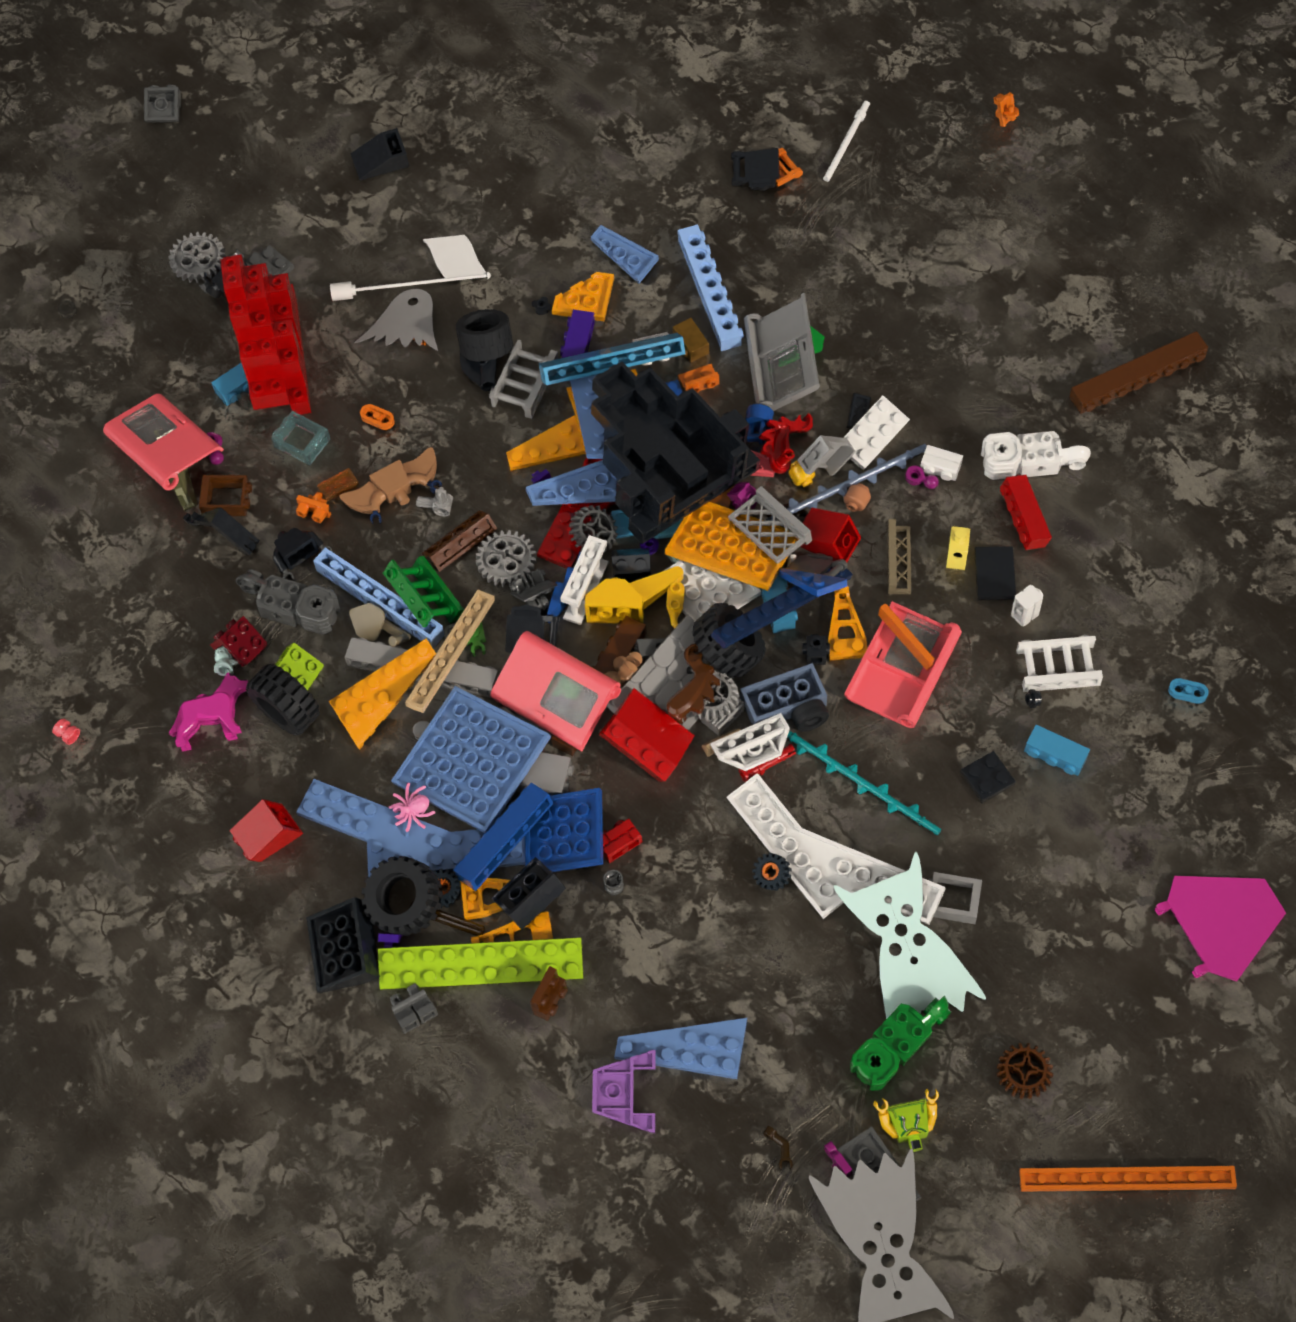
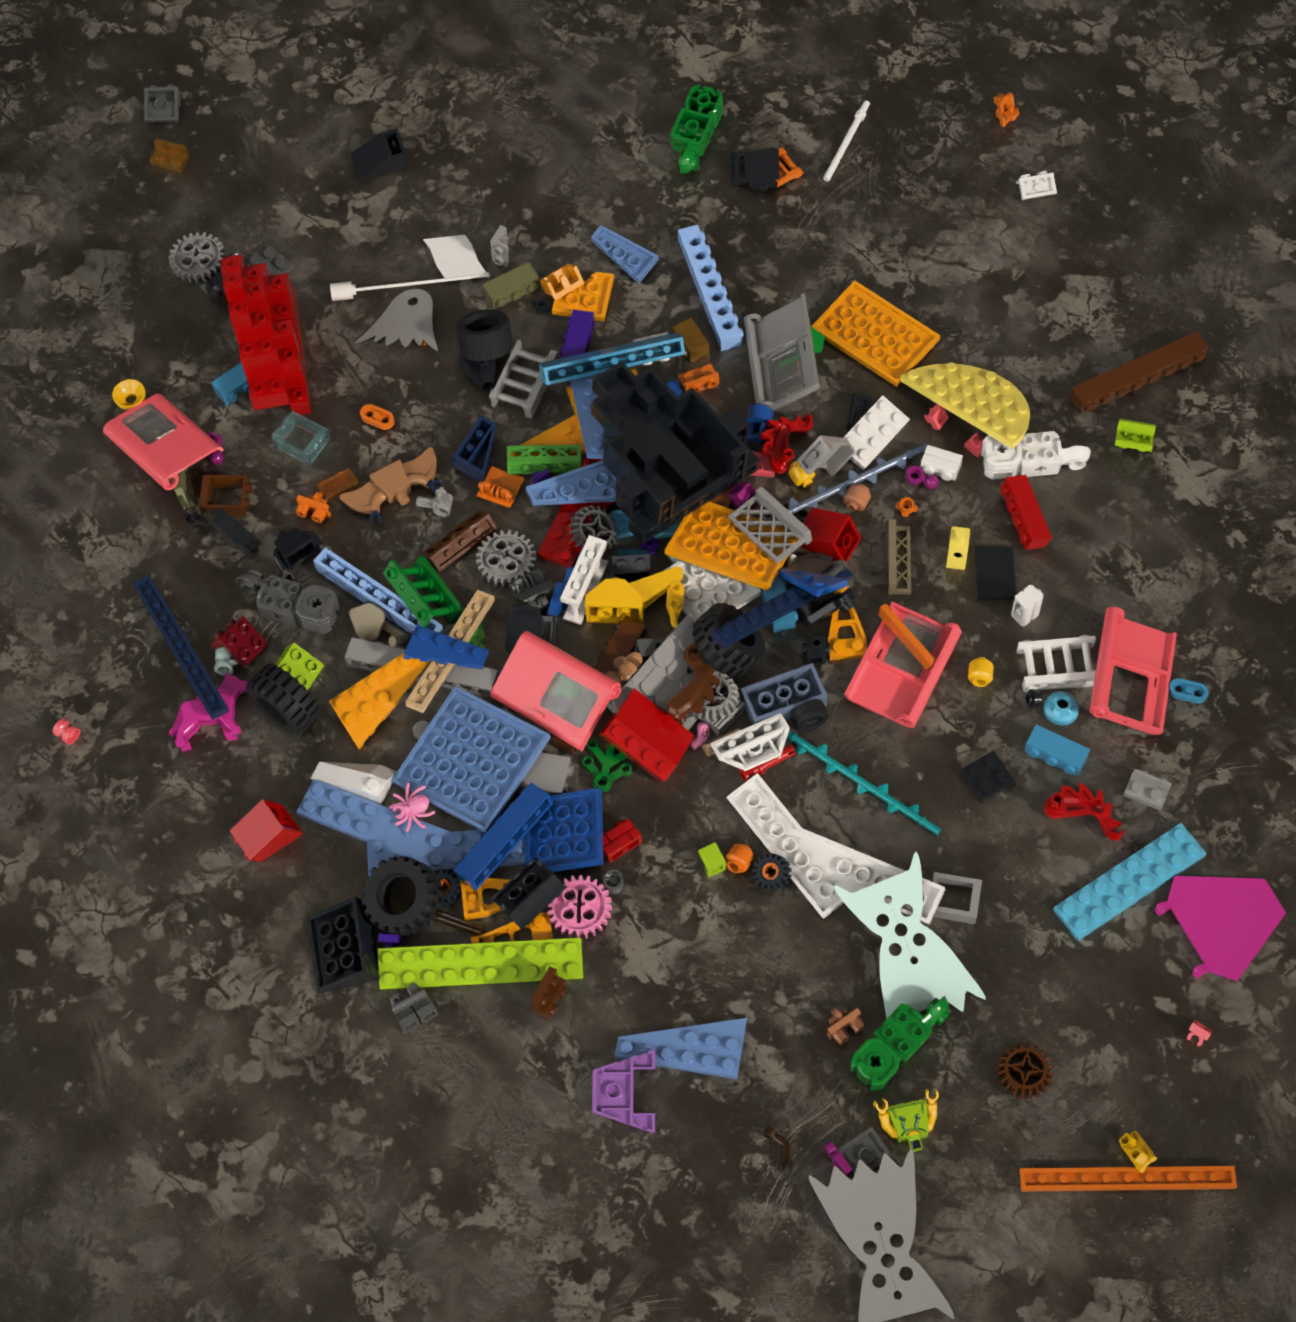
(127, 389): none -> yellow piece
(169, 155): none -> pearl gold bracket
(181, 647): none -> dark blue plate
(363, 780): none -> white wedge
(438, 647): none -> blue wing
(475, 450): none -> dark blue wedge
(500, 247): none -> light grey bracket
(500, 487): none -> orange hinge
(511, 285): none -> olive brick
(556, 464): none -> bright green fence
(567, 276): none -> light orange window
(598, 907): none -> bright pink gear
(607, 761): none -> green plant
(696, 125): none -> green brick
(702, 735): none -> bright pink arm
(712, 859): none -> lime panel
(739, 858): none -> orange head
(839, 601): none -> black animal
(851, 1020): none -> nougat hips
(875, 333): none -> light orange plate
(907, 501): none -> orange plate
(937, 417): none -> coral tile
(974, 444): none -> coral tile
(976, 397): none -> light yellow plate
(980, 672): none -> yellow head
(1036, 186): none -> white bracket
(1059, 715): none -> medium azure piece
(1073, 804): none -> red animal
(1129, 881): none -> medium azure plate
(1135, 435): none -> lime bracket
(1137, 1150): none -> yellow hips
(1139, 651): none -> coral piece
(1147, 789): none -> light grey bracket
(1199, 1030): none -> coral tile

